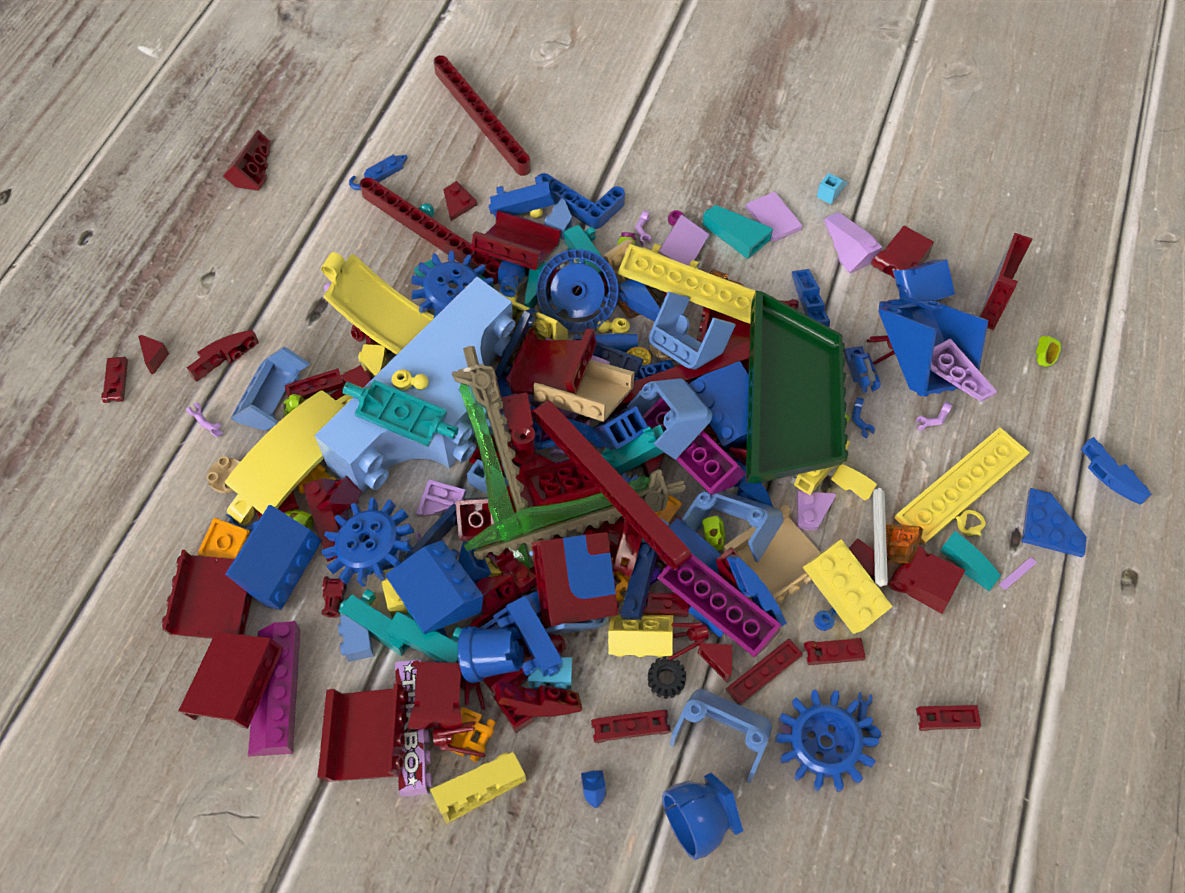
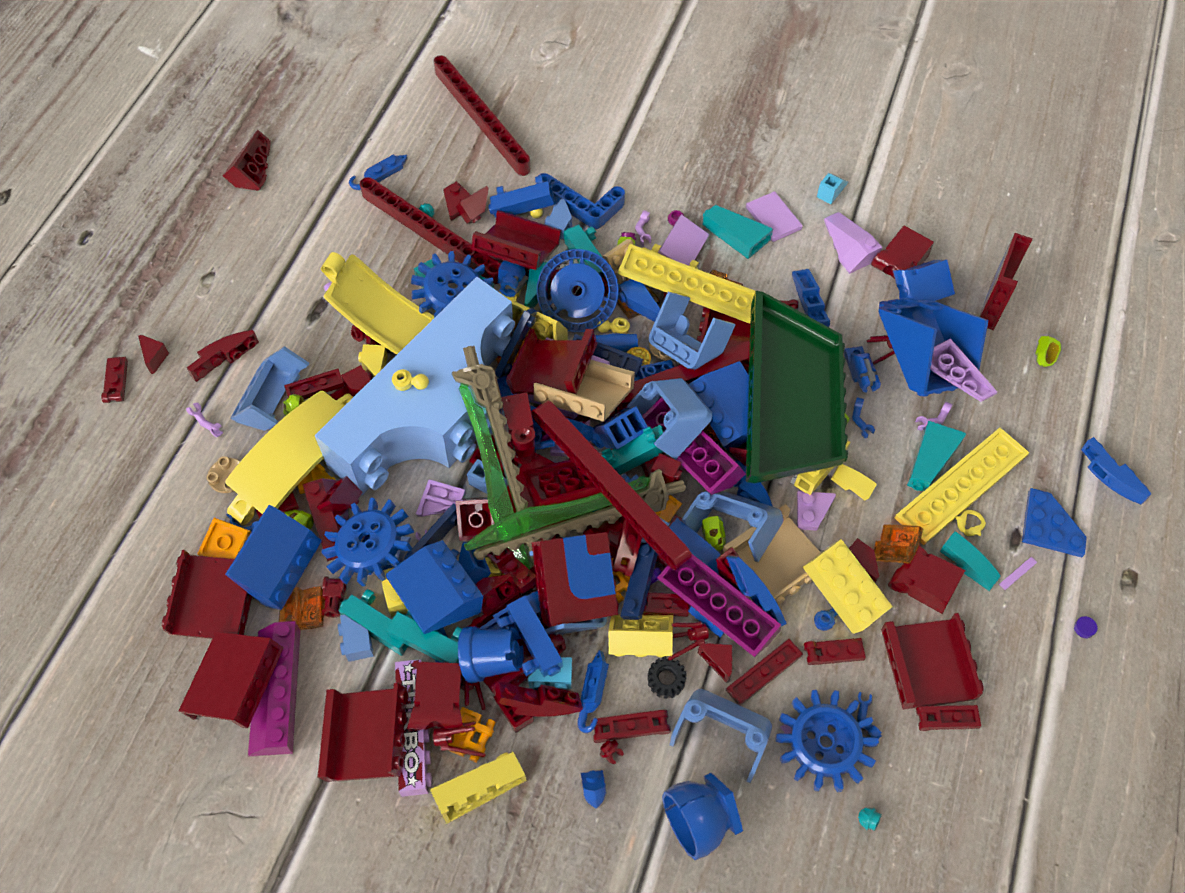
(304, 608): none -> clear orange slope
(400, 412): teal plate -> none
(473, 206): none -> dark red slope
(592, 690): none -> blue plate
(609, 749): none -> dark red plate
(669, 467): none -> dark red slope
(869, 818): none -> teal plate
(880, 550): white axle -> none
(932, 663): none -> dark red panel
(934, 452): none -> teal slope
(1085, 627): none -> dark purple tile

